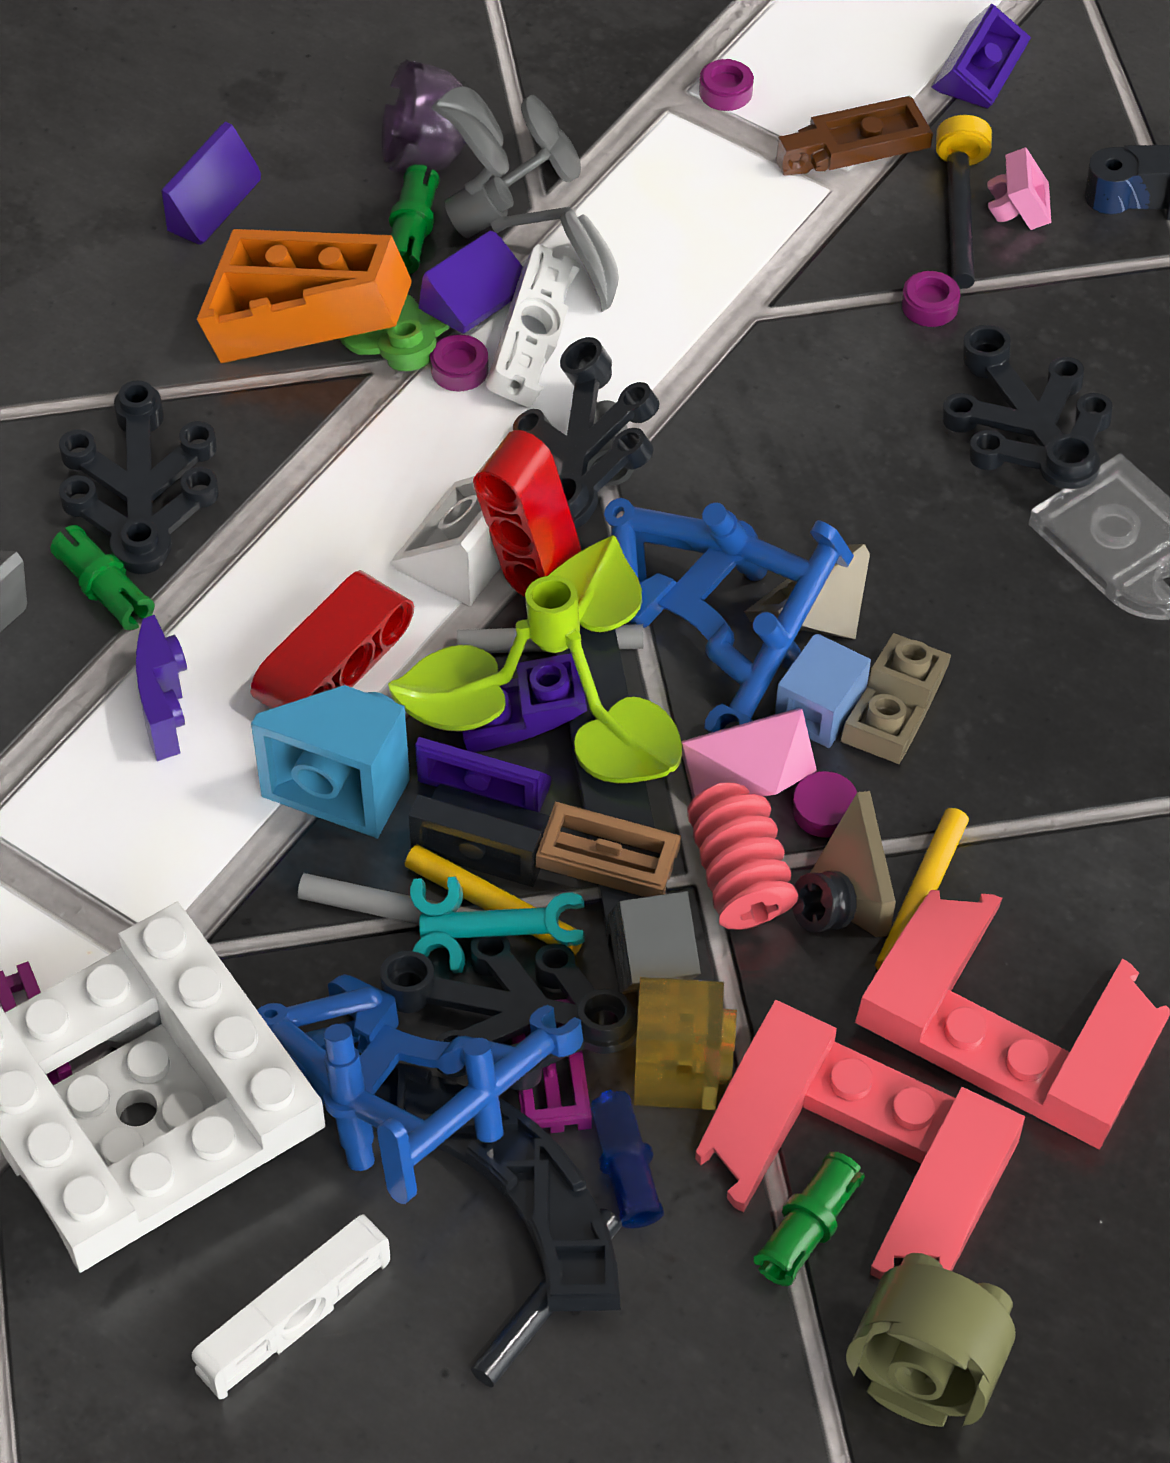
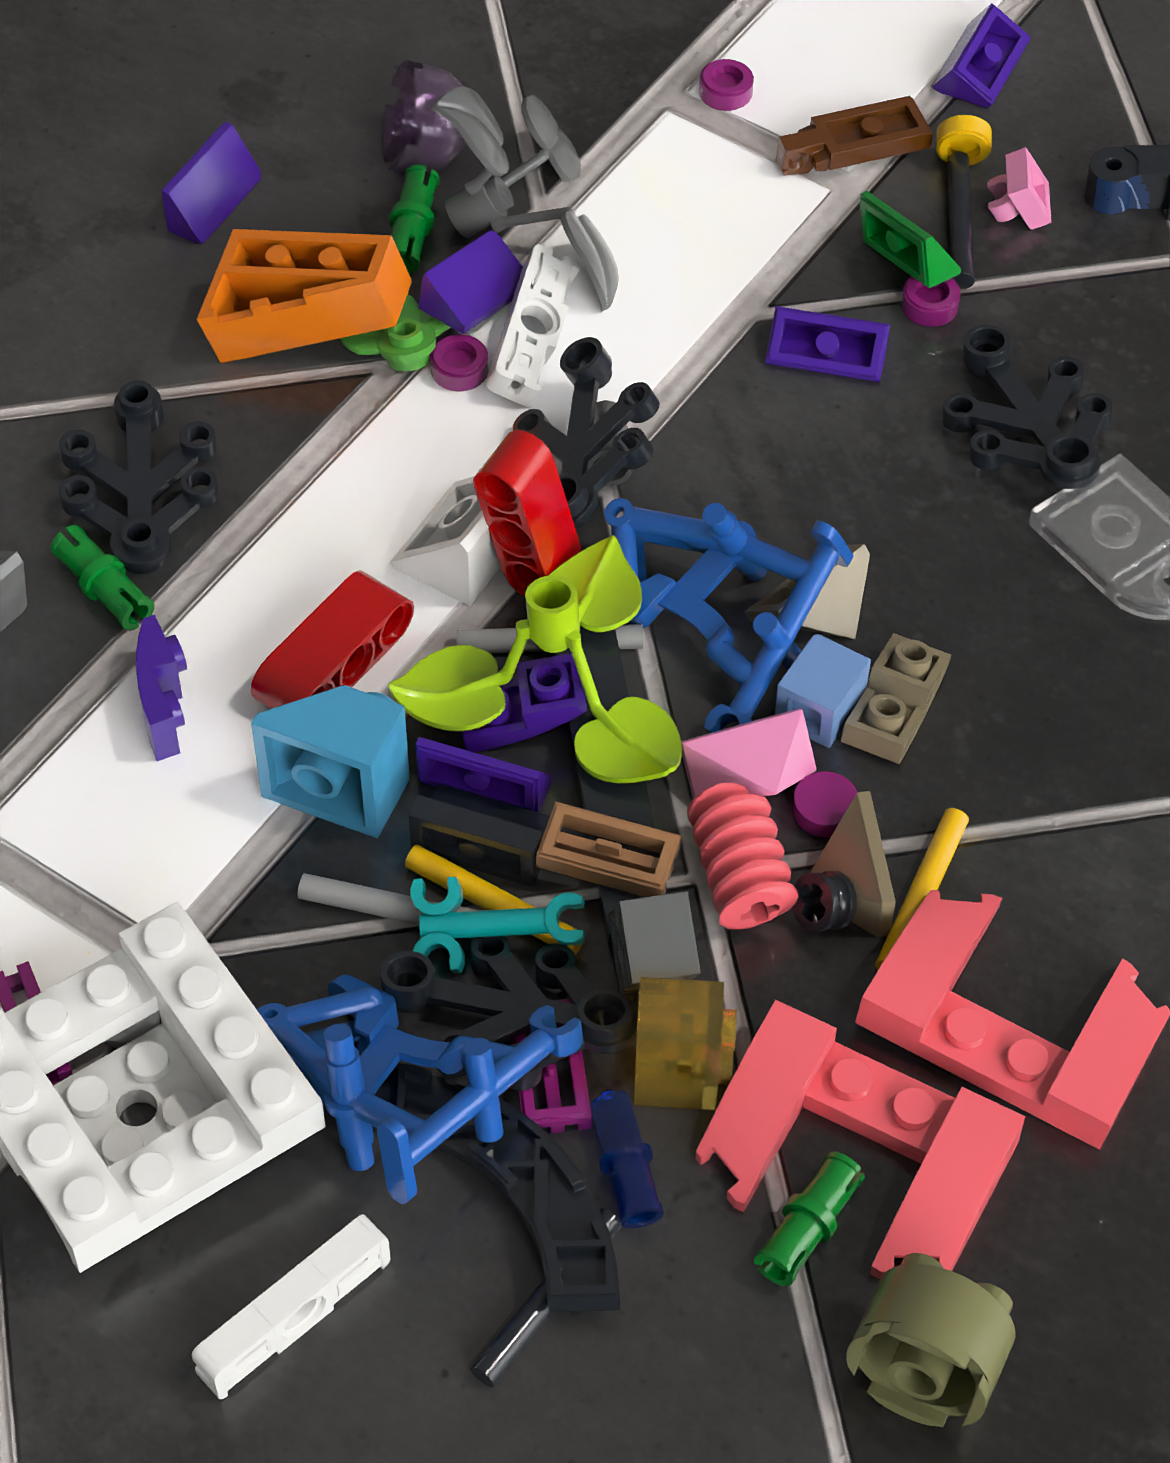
(827, 344): none -> dark purple slope
(905, 243): none -> green slope

